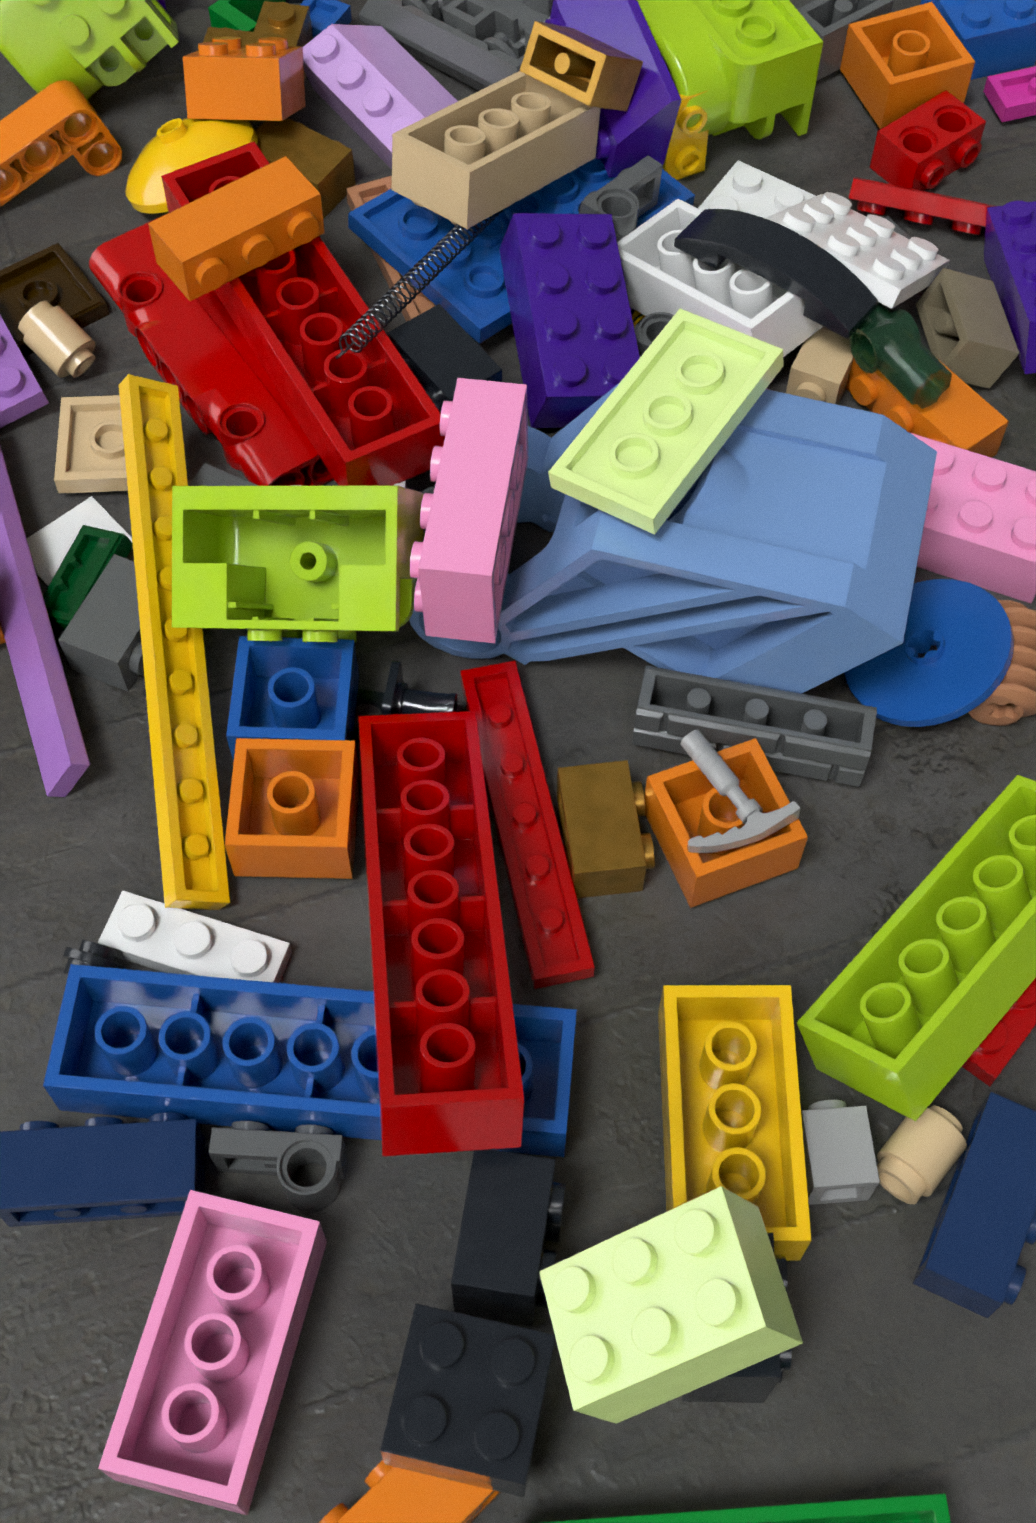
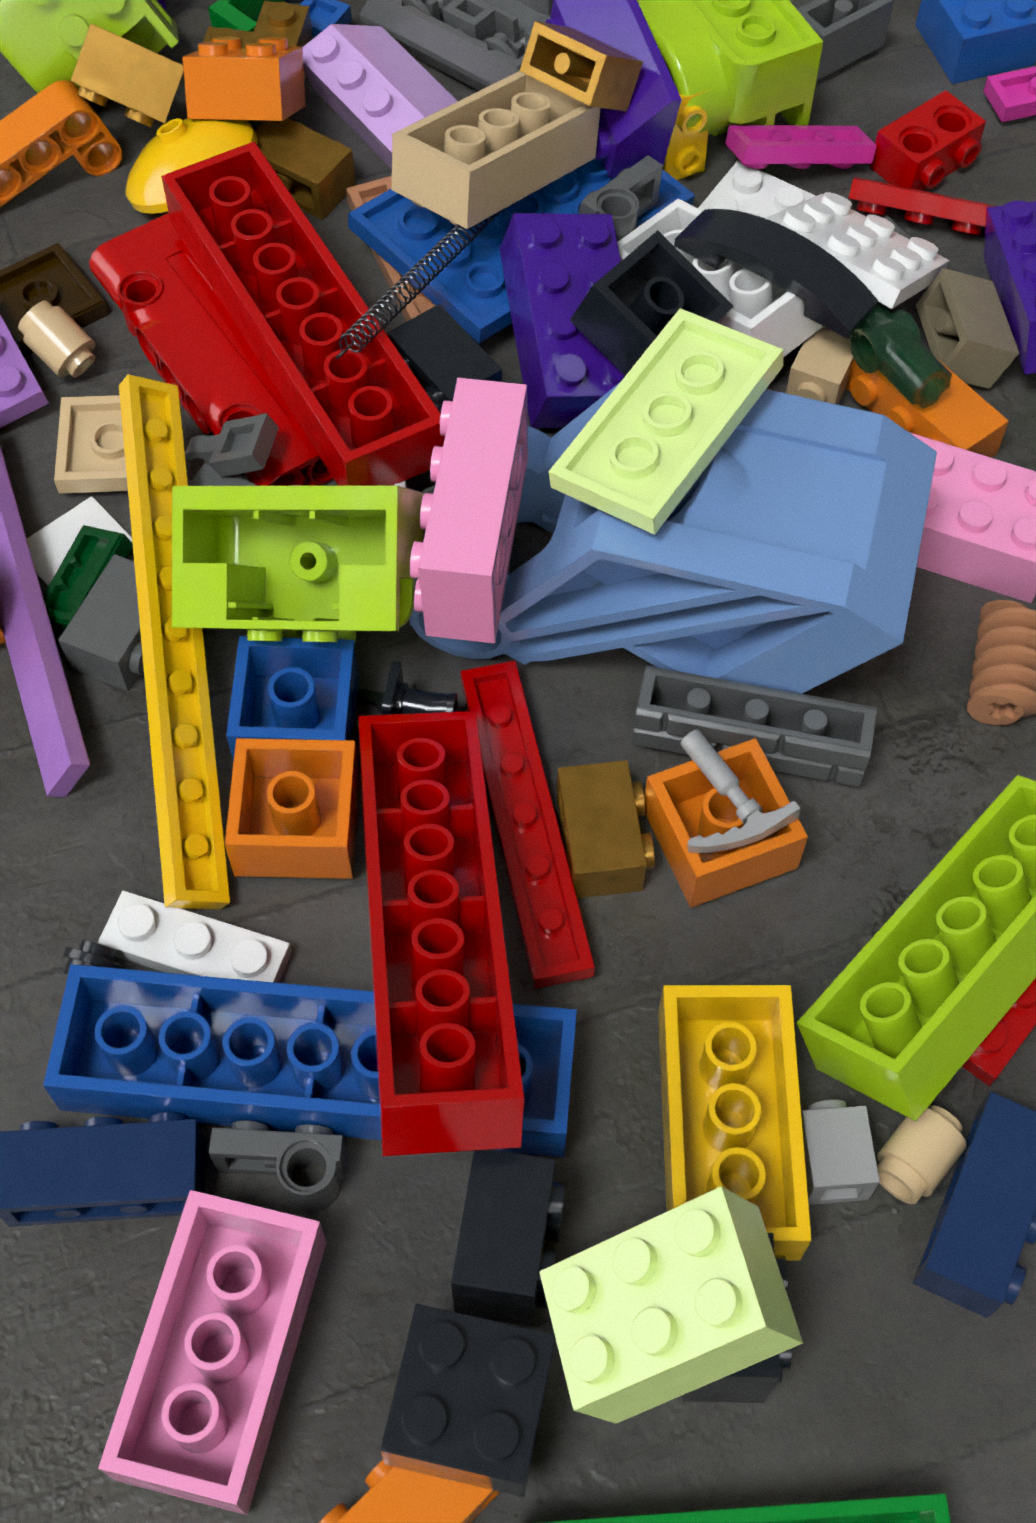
(126, 74): none -> brick
(237, 228): orange brick -> none
(239, 447): none -> dark grey plate
(640, 298): none -> black brick
(800, 145): none -> dark pink plate
(904, 61): orange brick -> none
(969, 665): blue piece -> none

